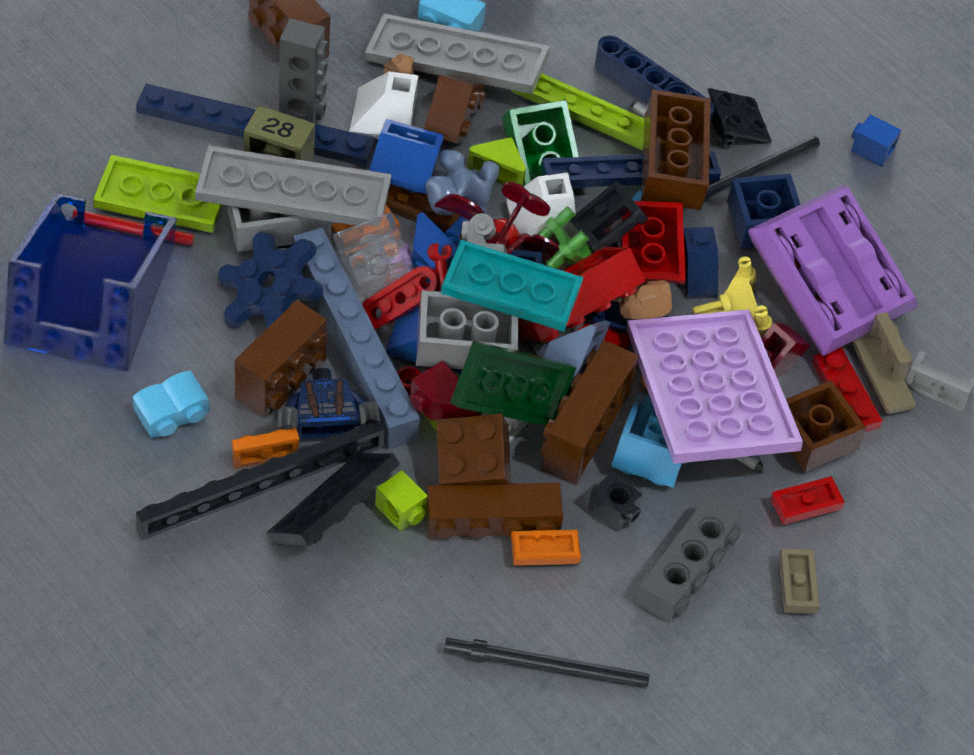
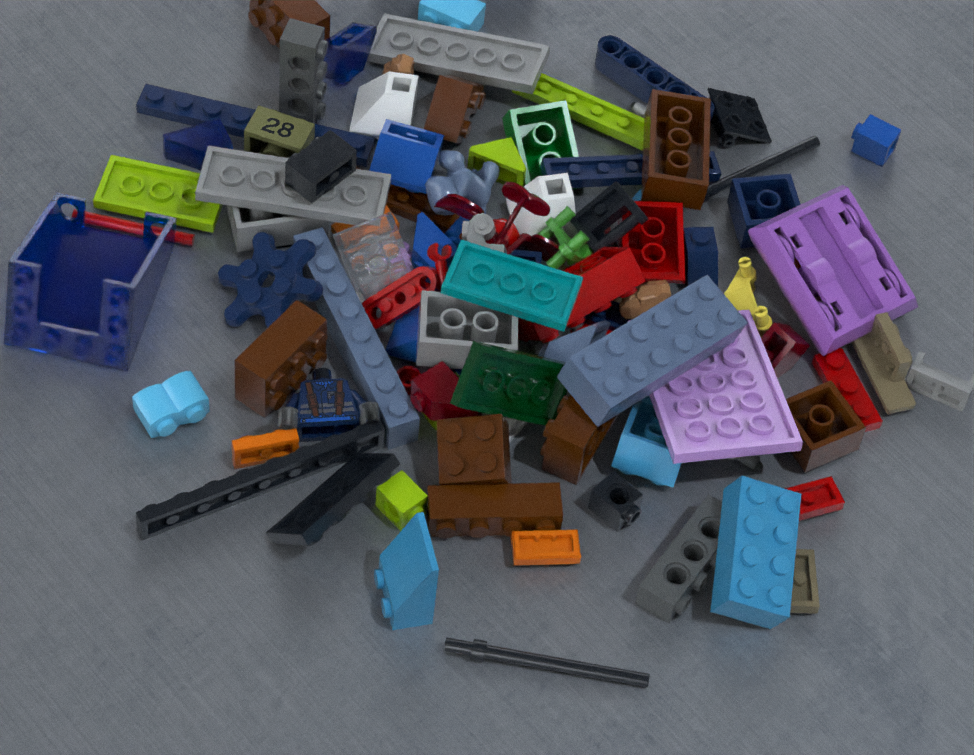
(190, 144): none -> clear blue slope
(320, 166): none -> black brick
(349, 51): none -> clear blue slope
(408, 576): none -> dark azure slope
(651, 350): none -> sand blue brick
(756, 552): none -> dark azure brick

